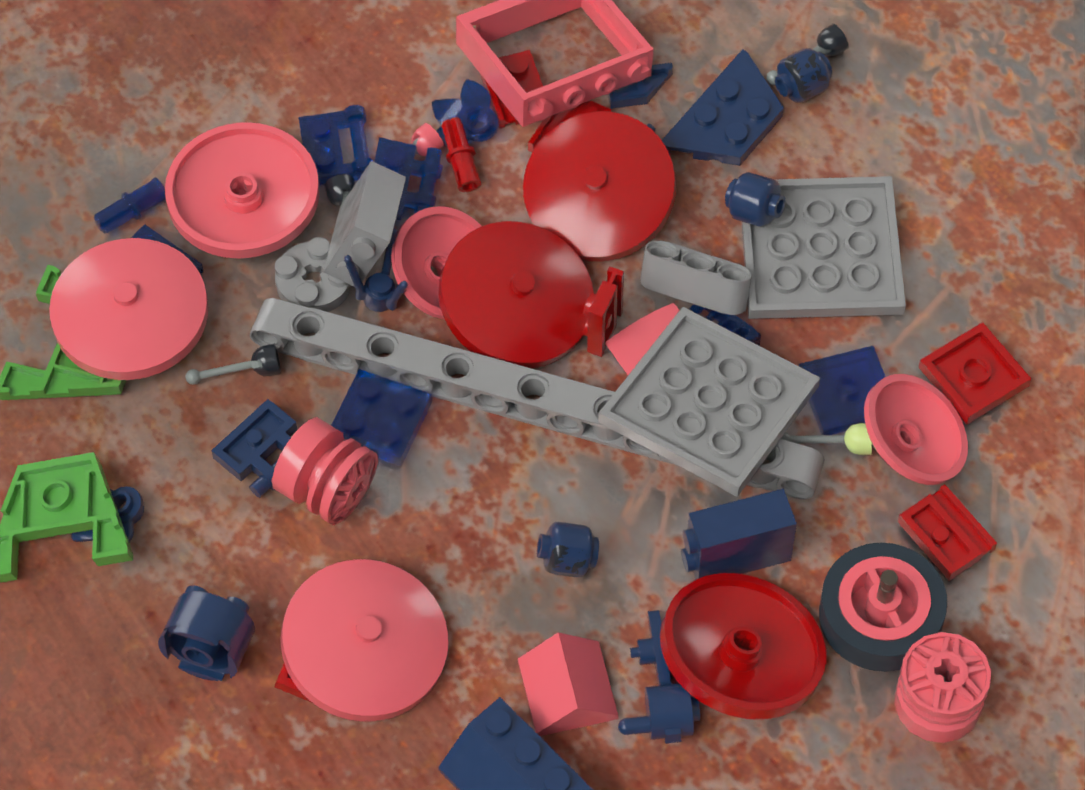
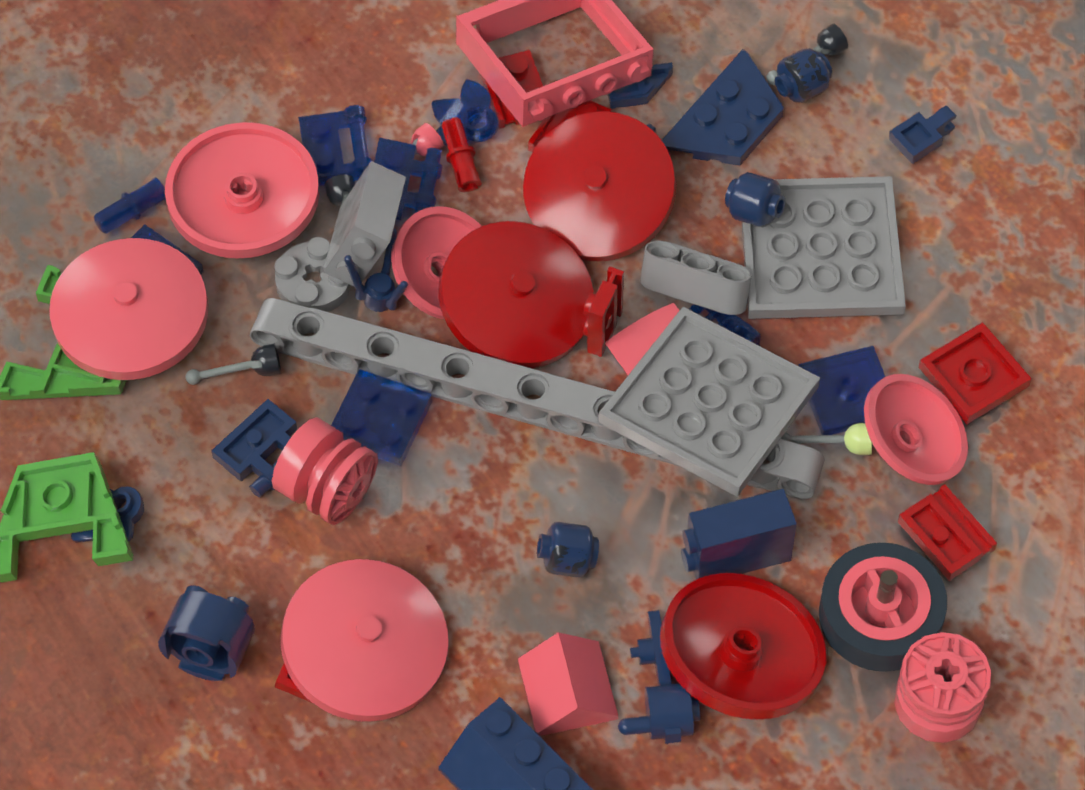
(920, 135): none -> dark blue plate

